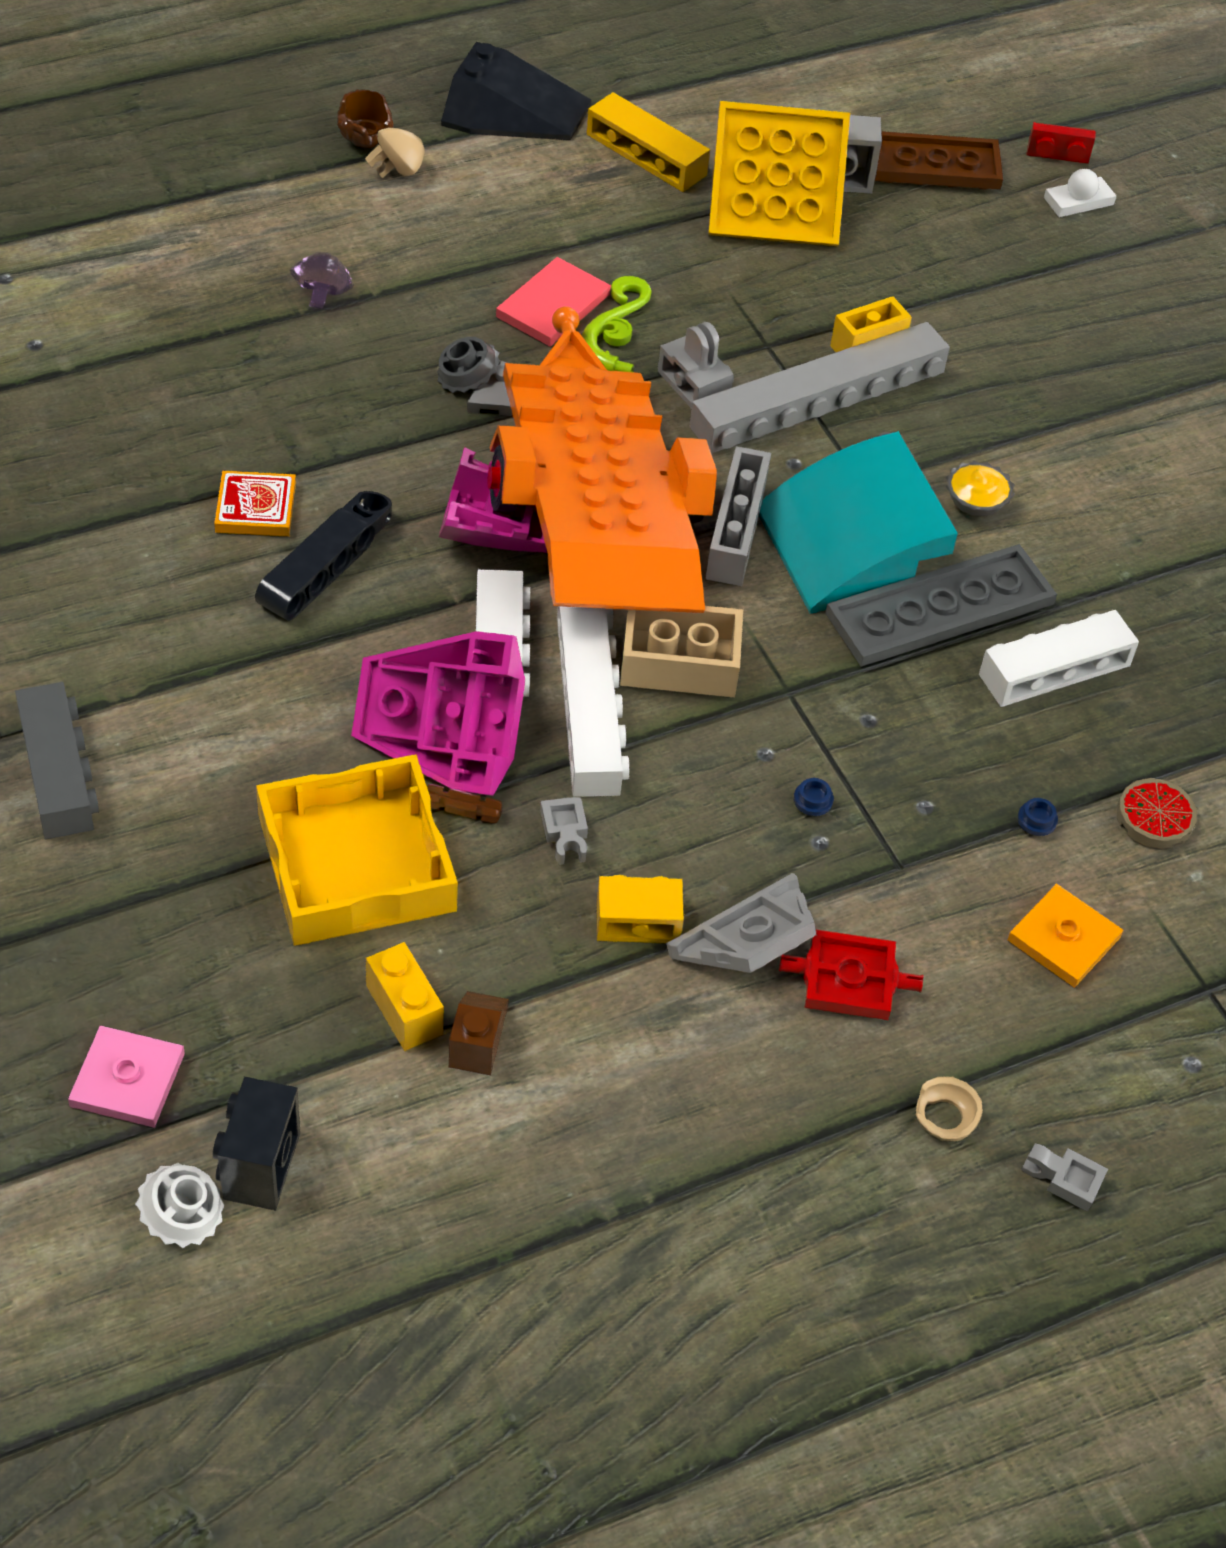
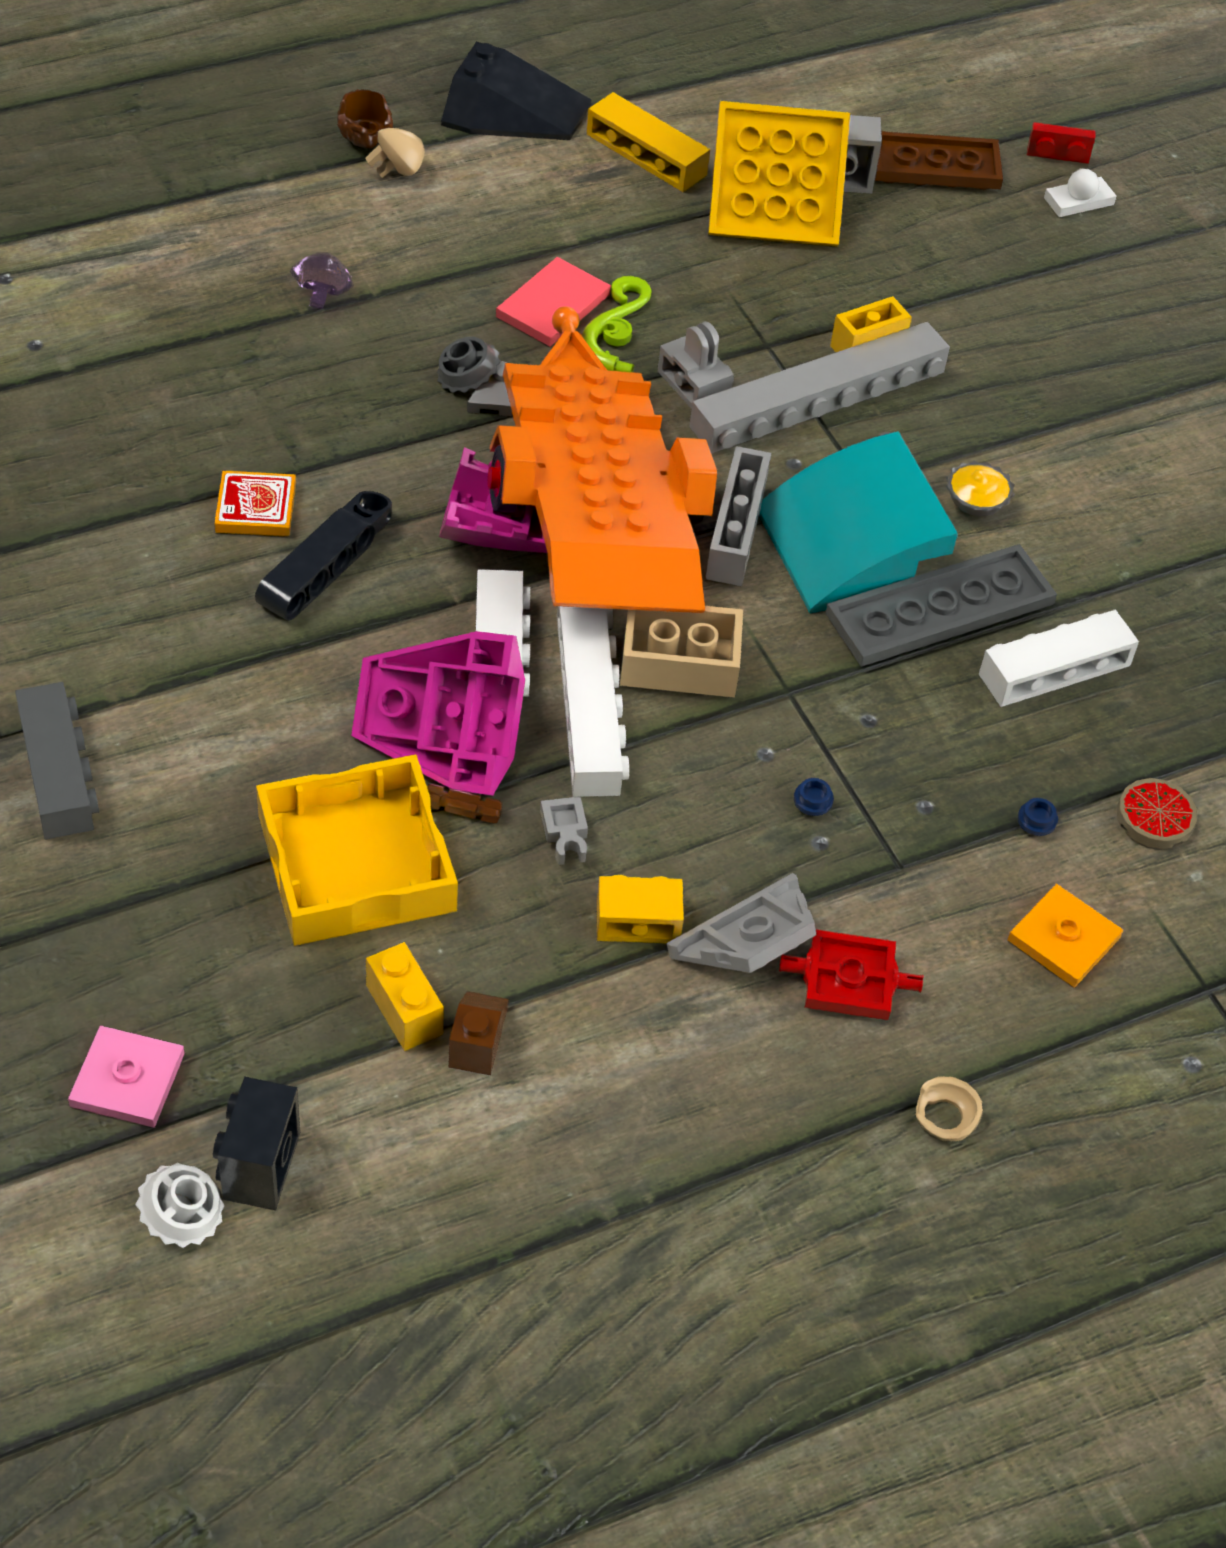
(1072, 1176): light grey plate -> none

